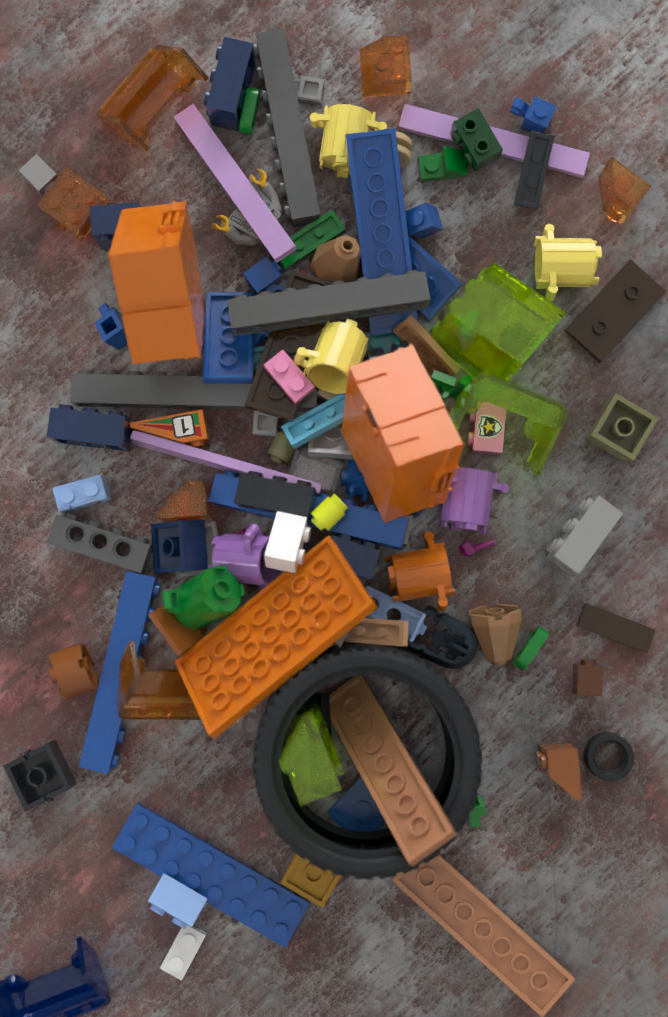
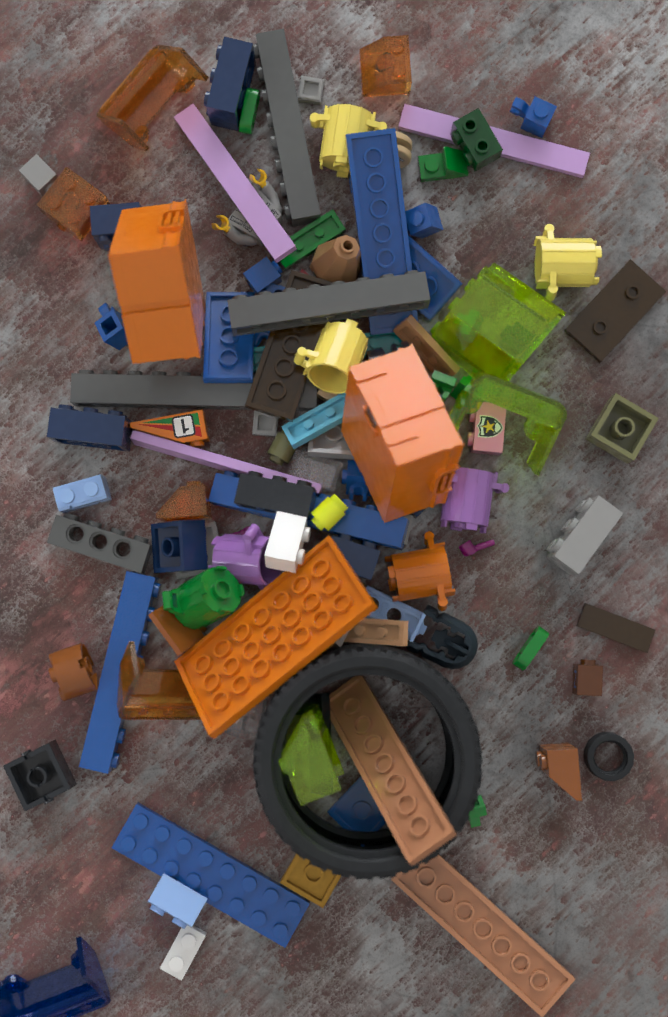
(289, 377): bright pink plate -> none
(496, 630): medium nougat cone -> none
(533, 170): black plate -> none
(620, 190): clear orange slope -> none

